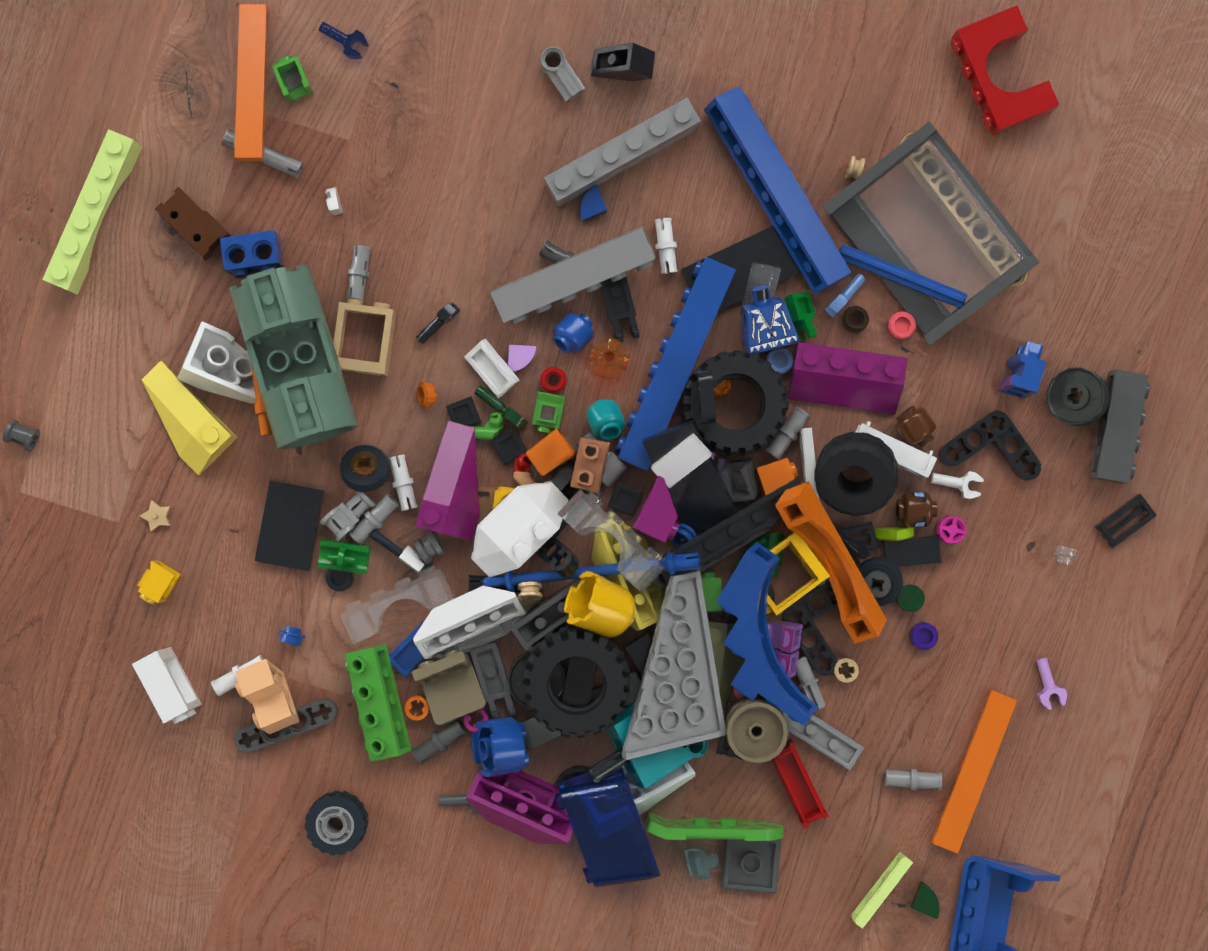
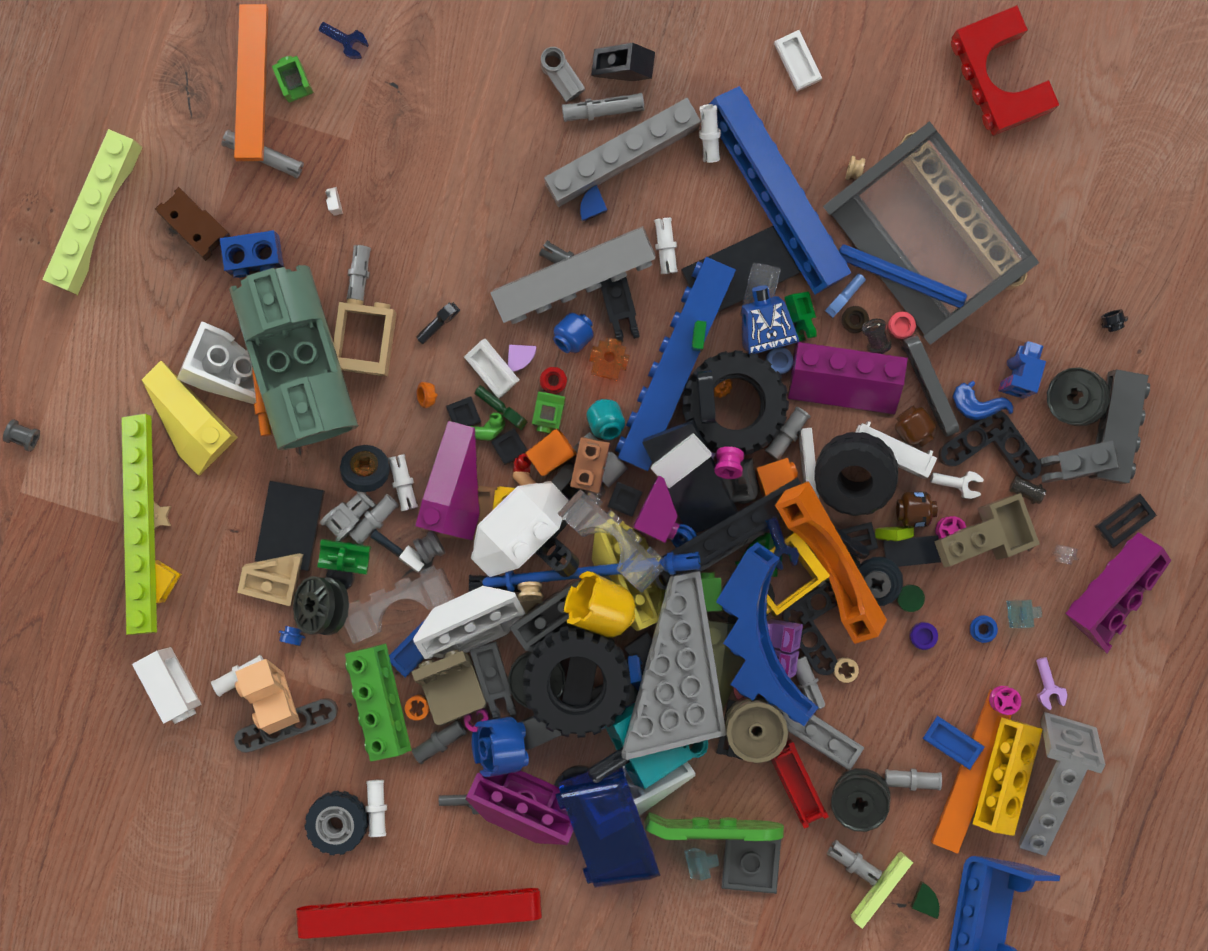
(139, 525): none -> lime plate
(272, 579): none -> tan wing
(320, 605): none -> pearl dark grey wheel
(376, 808): none -> white pin
(419, 913): none -> red beam
(603, 107): none -> light grey pin
(635, 670): none -> blue tile
(698, 335): none -> green tile
(709, 133): none -> white pin
(729, 462): none -> dark pink wheel
(780, 545): none -> clear blue bar
(798, 60): none -> white tile
(854, 862): none -> light grey pin
(857, 814): none -> pearl dark grey wheel
(876, 336): none -> clear smoke bush
(931, 386): none -> dark grey beam
(953, 742): none -> blue tile
(971, 408): none -> blue piece
(992, 629): none -> blue plate
(1003, 528): none -> dark tan plate
(1007, 776): none -> yellow brick
(1010, 703): none -> dark pink wheel
(1022, 613): none -> clear light blue tile
(1028, 490): none -> clear smoke pin
(1076, 751): none -> light grey bracket
(1082, 462): none -> dark grey hinge
(1114, 320): none -> black plate
(1118, 590): none -> magenta wedge

